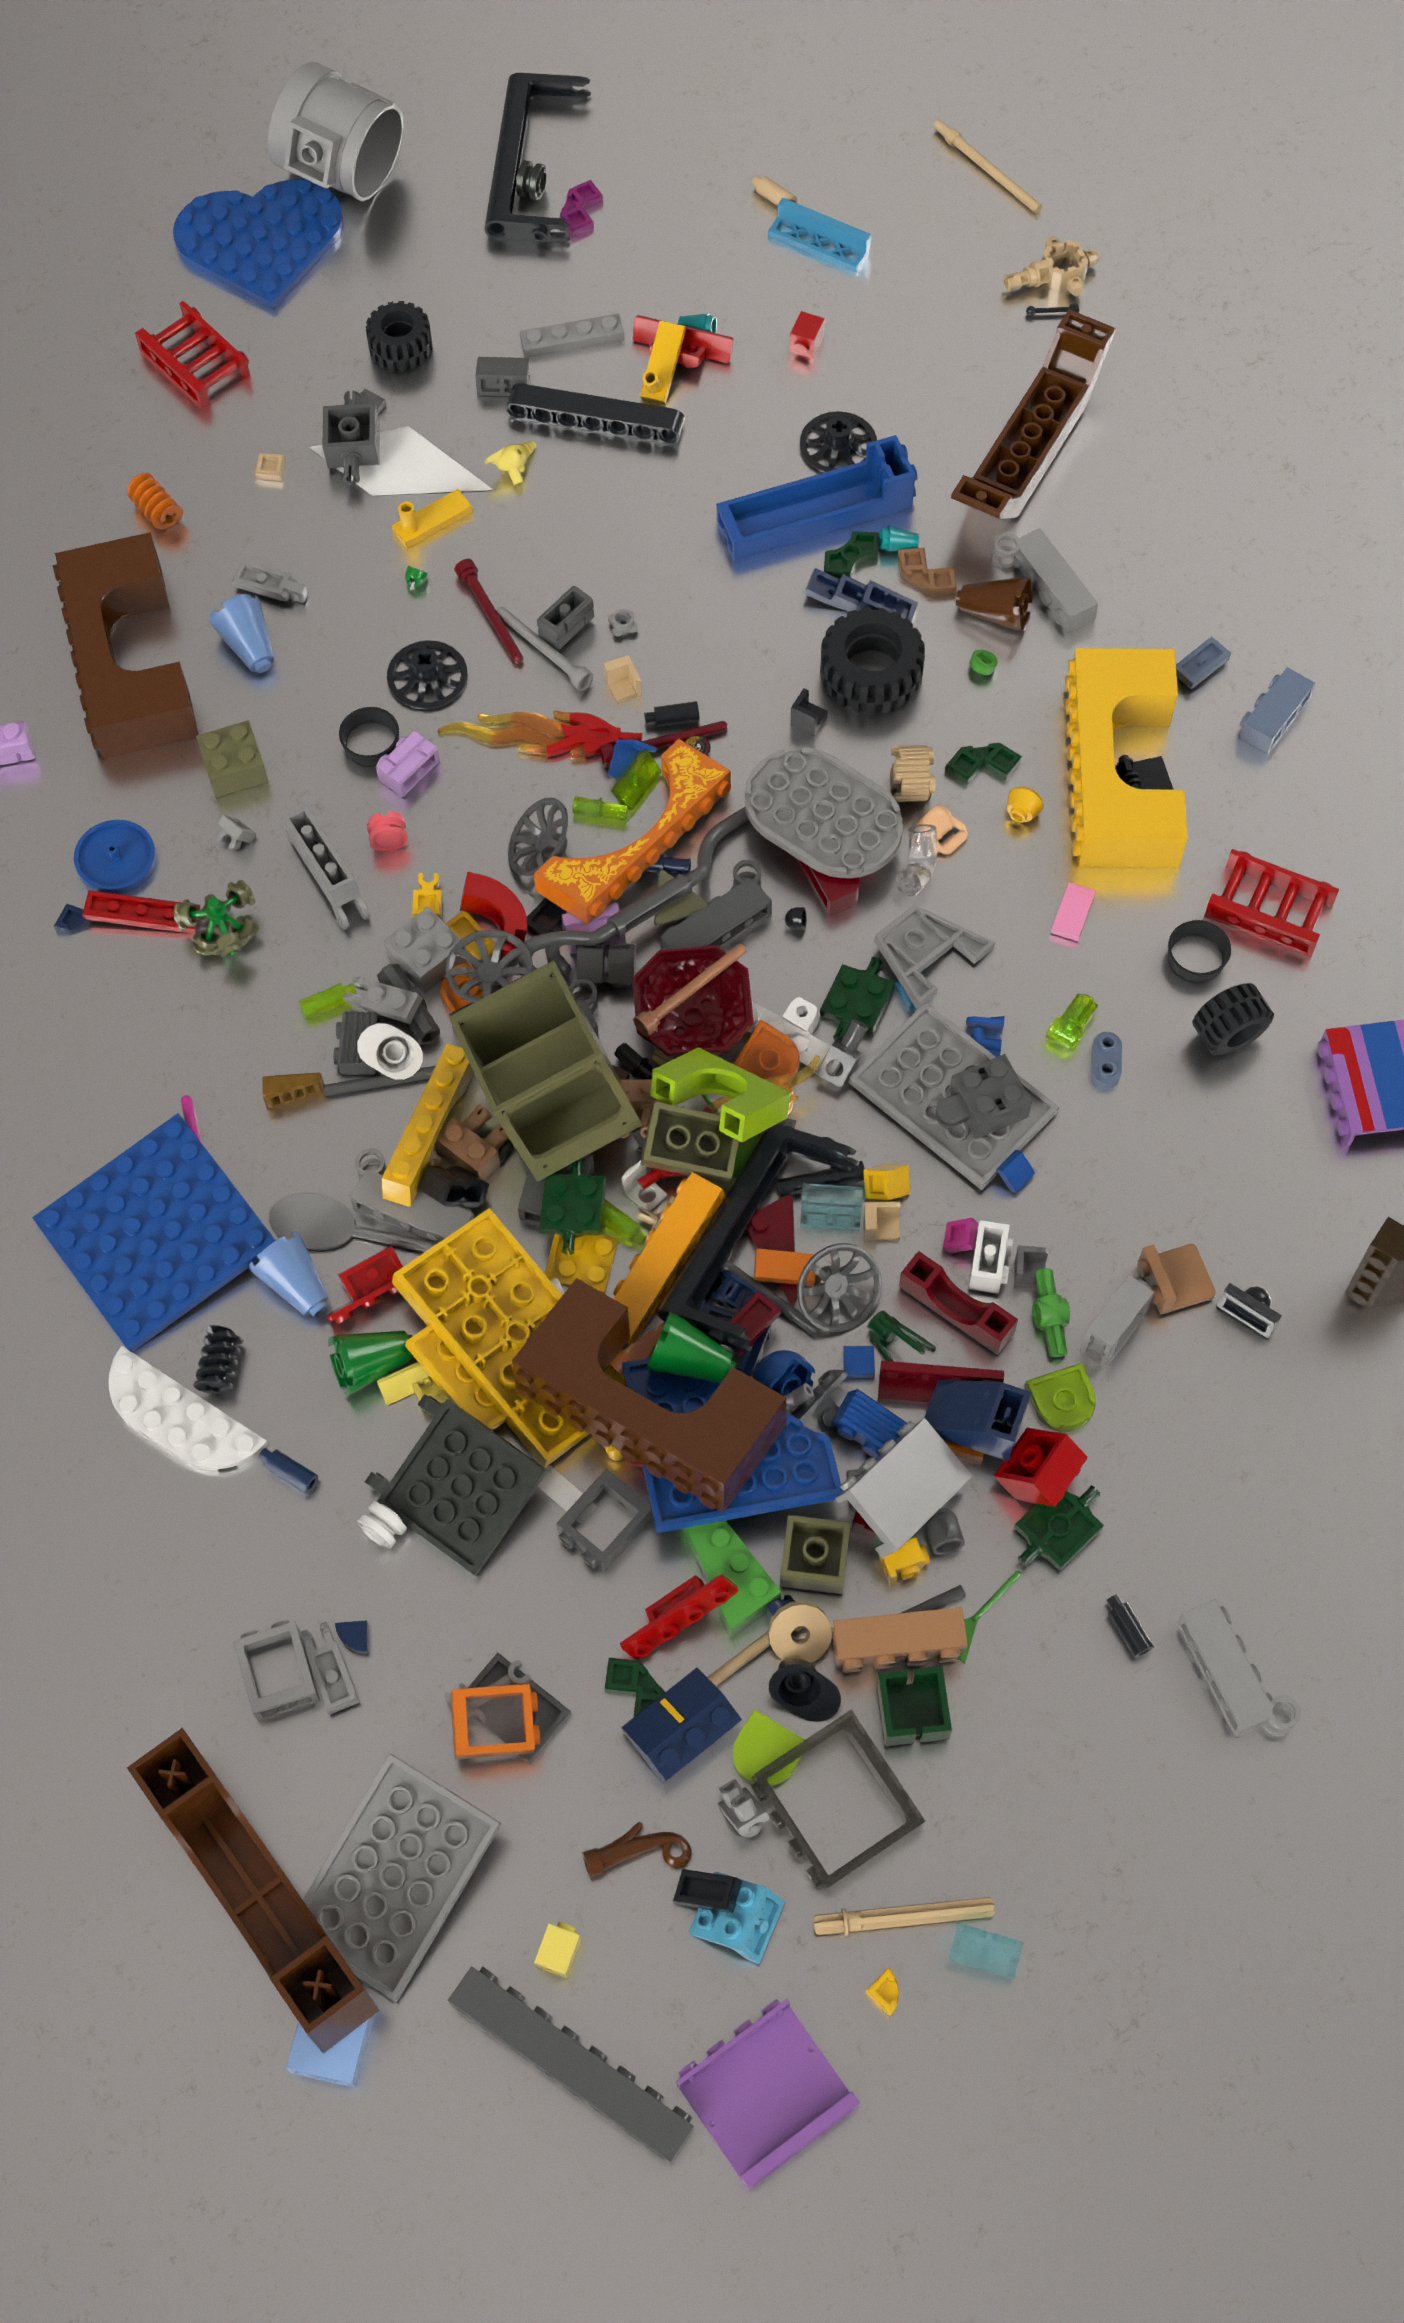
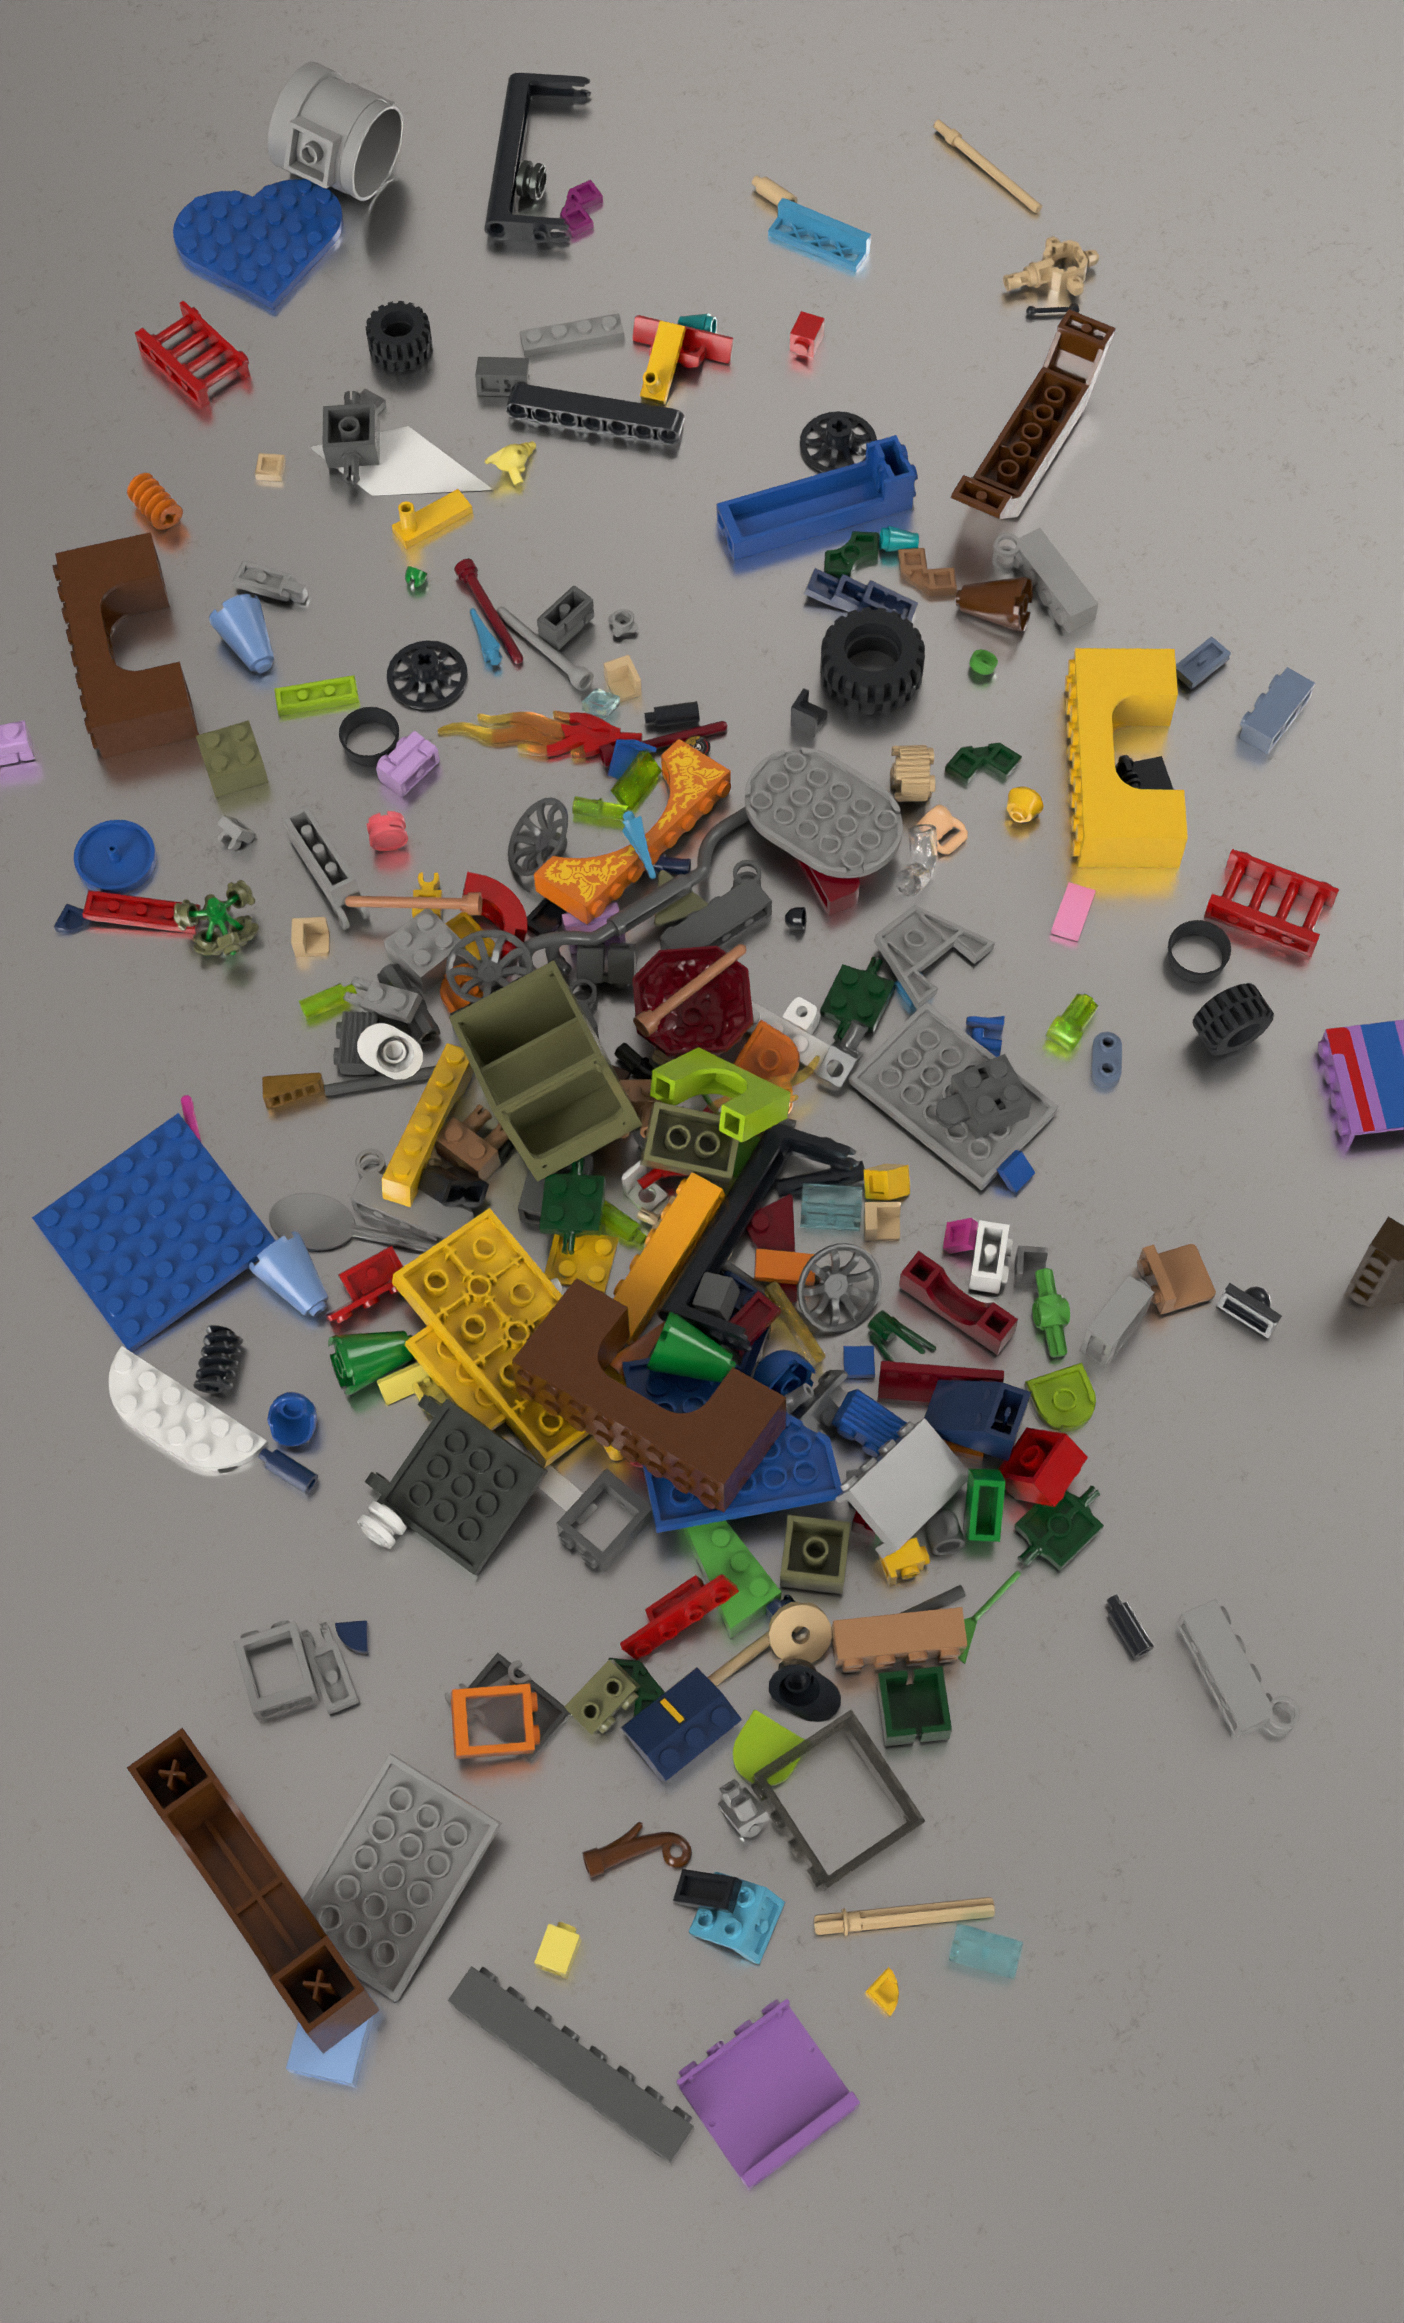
(292, 1419): none -> blue hair
(310, 937): none -> tan panel
(316, 695): none -> lime tile
(468, 903): none -> nougat piece
(488, 643): none -> dark azure piece
(600, 703): none -> clear light blue plate
(603, 1698): none -> olive brick
(635, 834): none -> dark azure piece
(716, 1295): none -> dark grey panel
(795, 1324): none -> clear yellow tile
(984, 1504): none -> green piece

